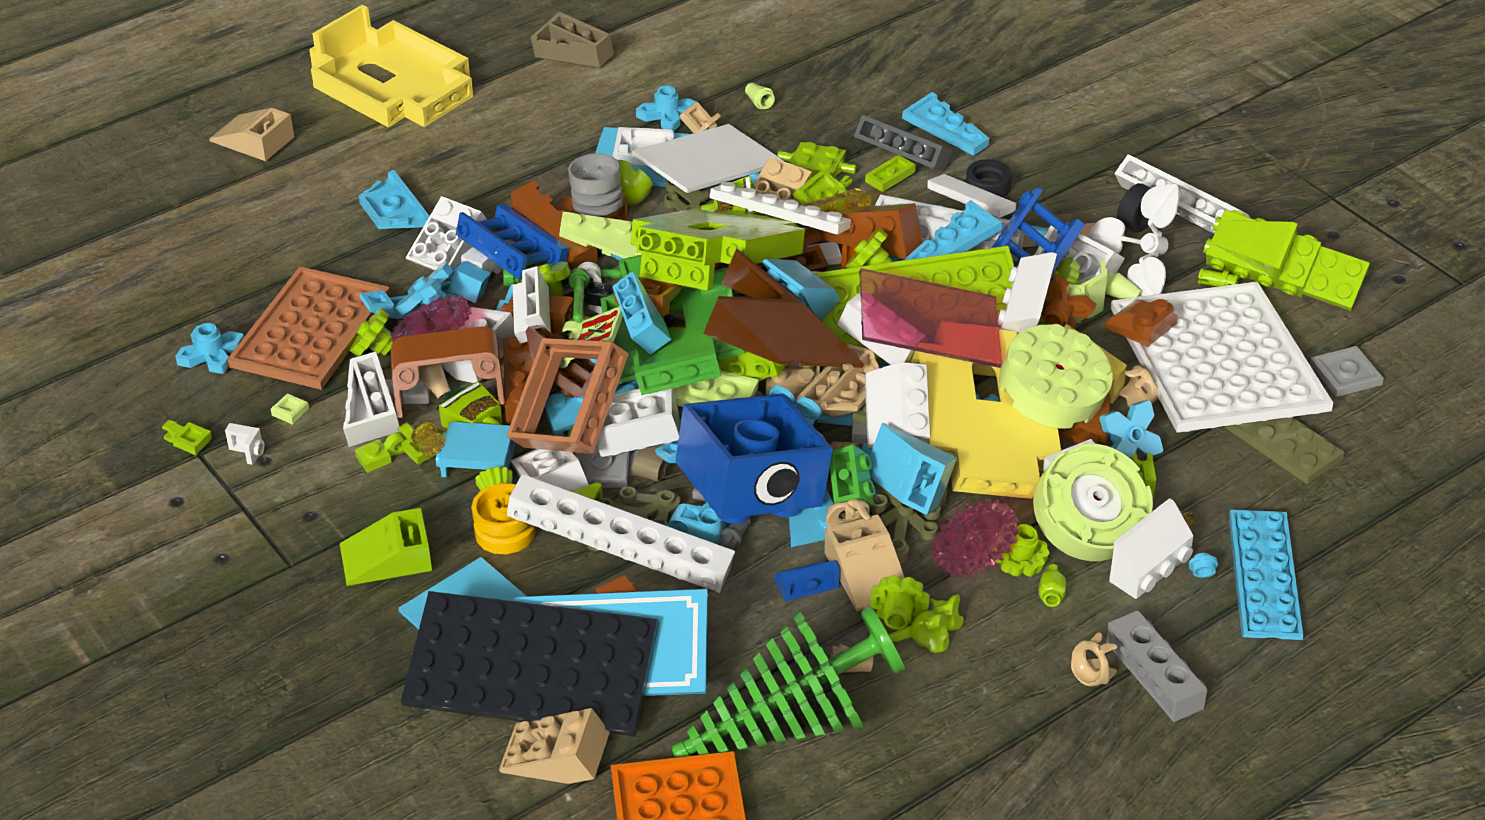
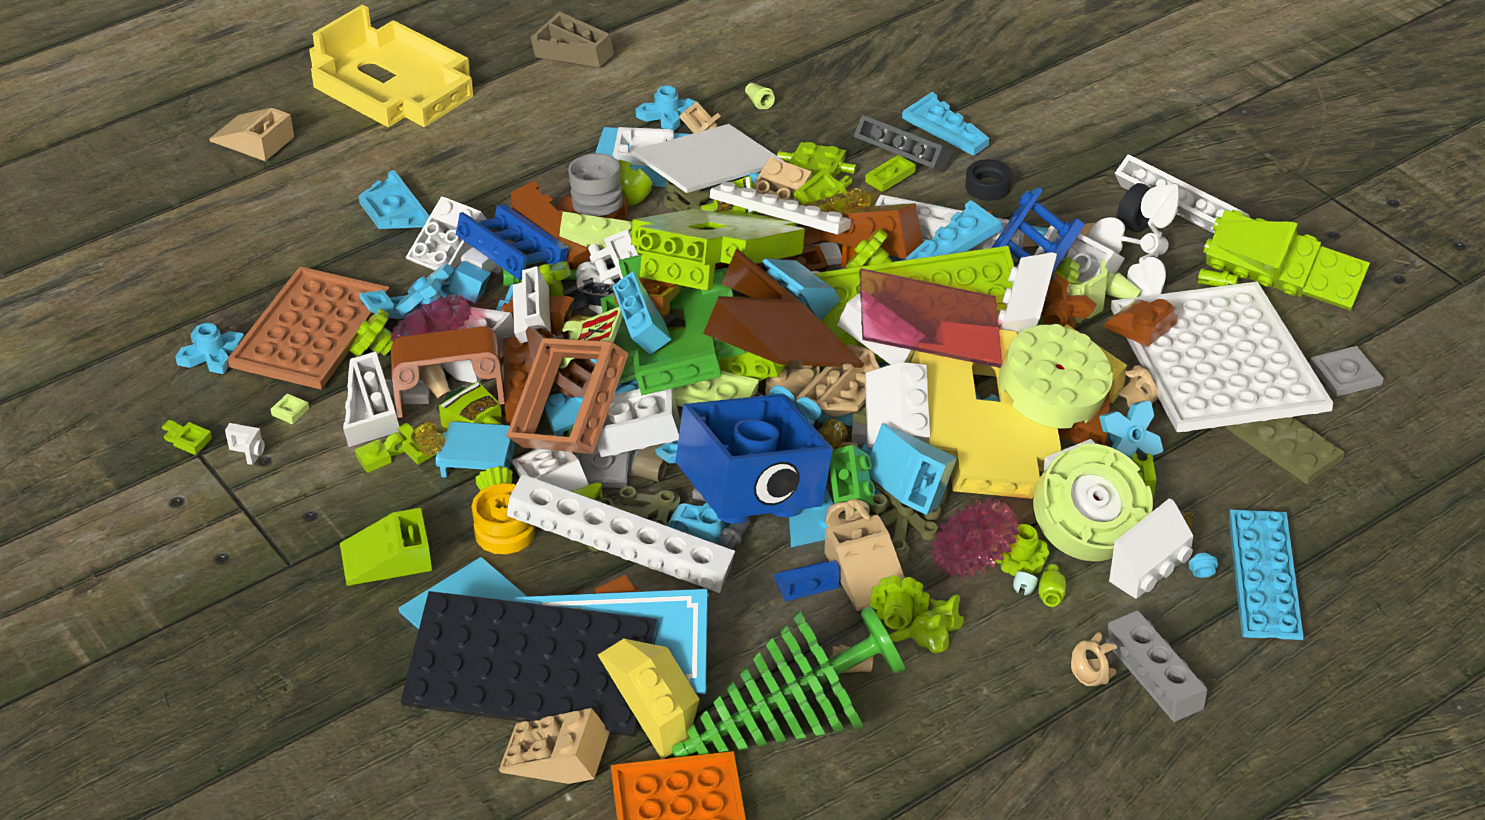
(579, 281): bright green piece -> none
(617, 248): none -> white plate
(653, 690): none -> light yellow wedge
(833, 432): none -> clear yellow wheel
(965, 192): white tile -> none
(1025, 581): none -> light aqua hinge

